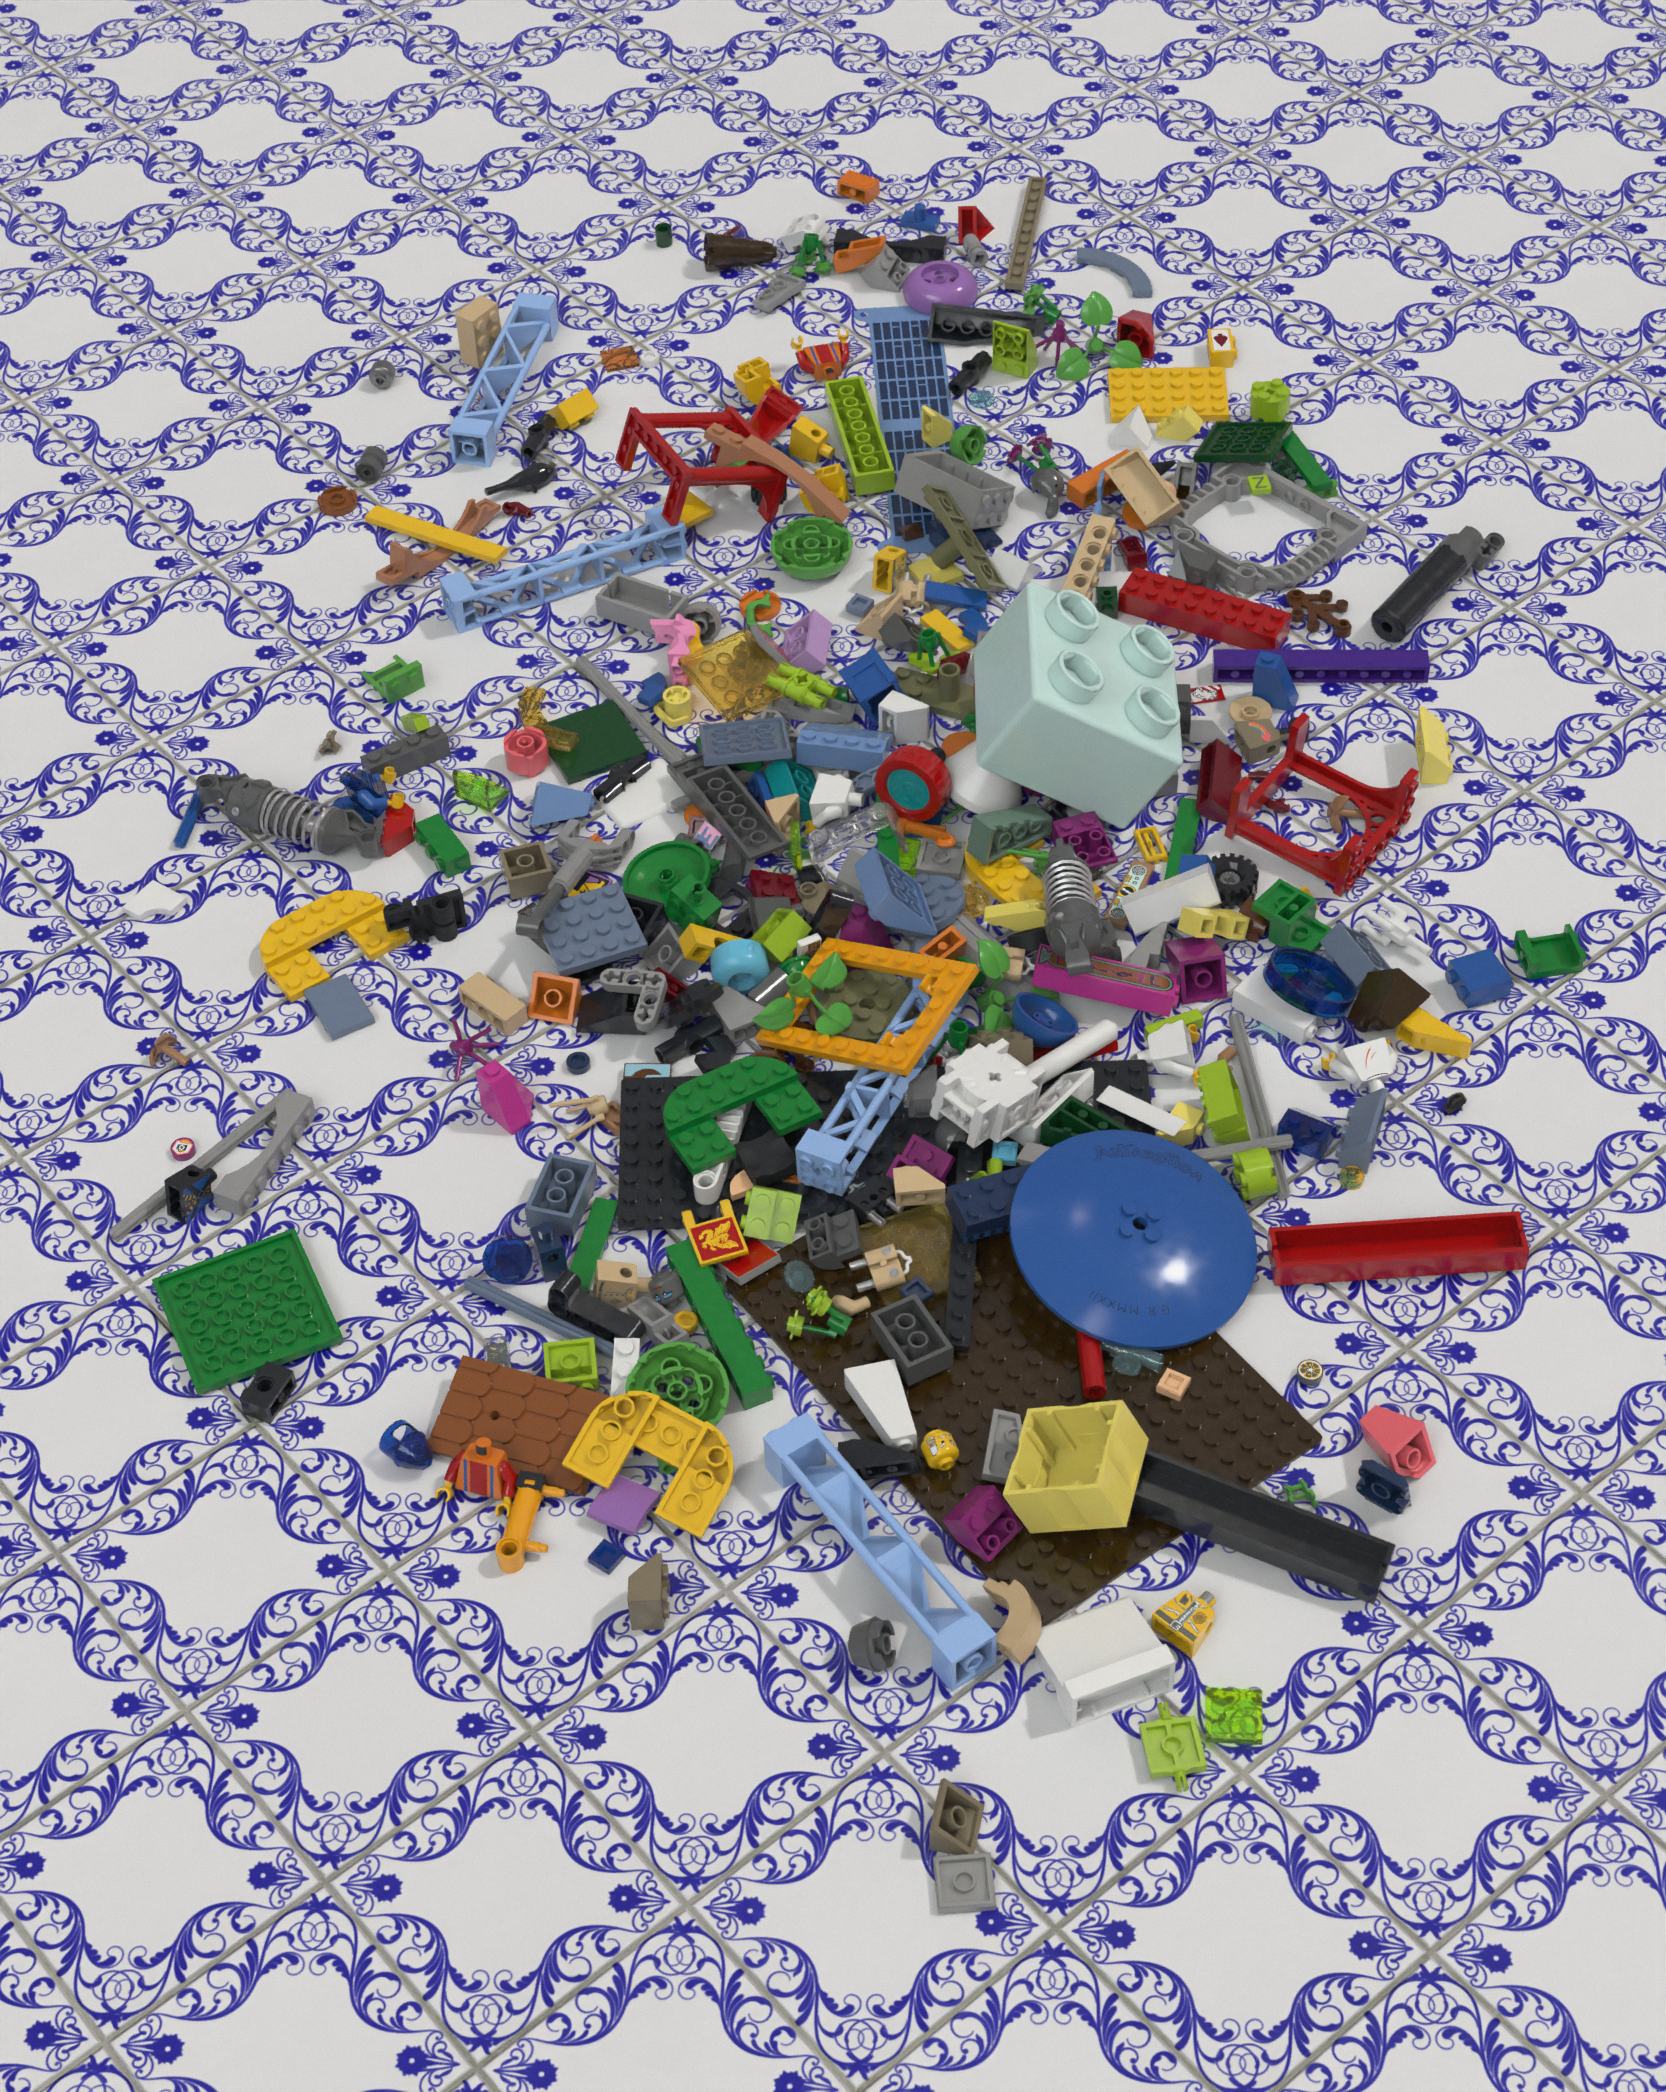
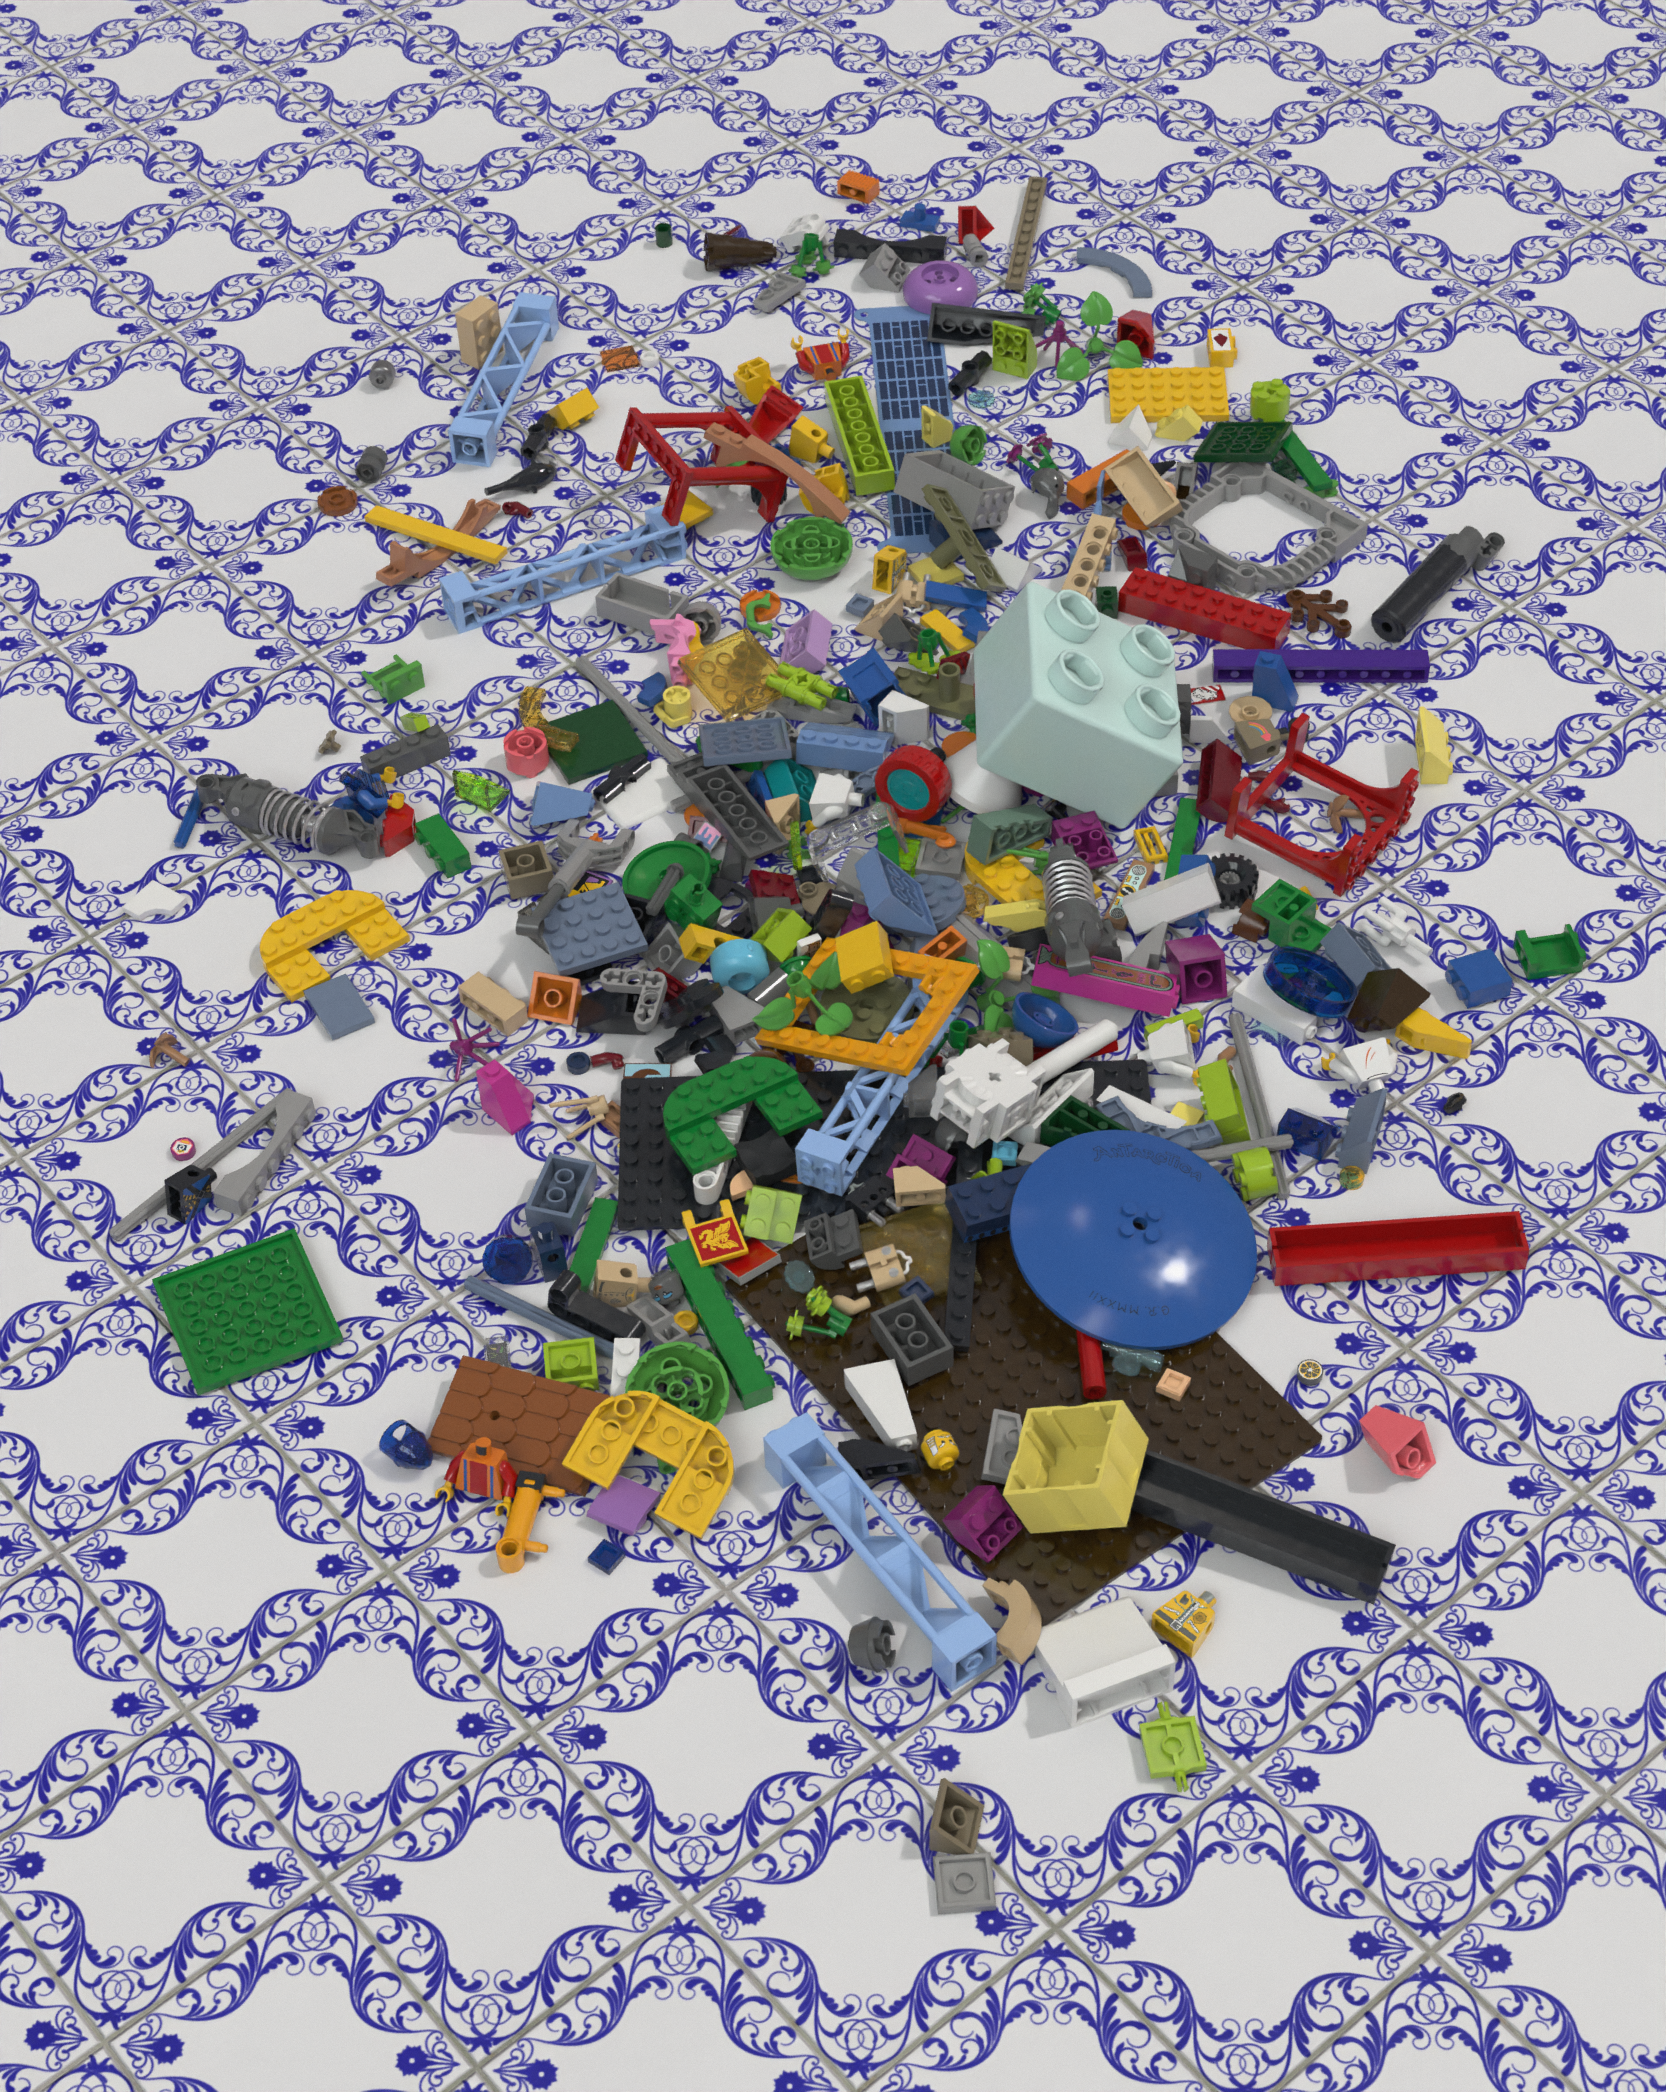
(268, 1392): black brick -> none
(431, 916): black plate -> none
(606, 1058): none -> dark red arm
(649, 1595): dark tan slope -> none
(674, 873): none -> dark grey axle
(769, 644): light grey tile -> none
(858, 253): orange slope -> none
(864, 957): none -> yellow brick
(910, 531): reddish brown slope -> none
(1190, 1137): none -> sand blue tile
(1210, 921): light yellow arch -> none
(1233, 1716): clear neon green plate -> none
(1258, 485): lime tile -> none
(1309, 1494): bright green piece -> none
(1383, 1487): dark blue slope -> none

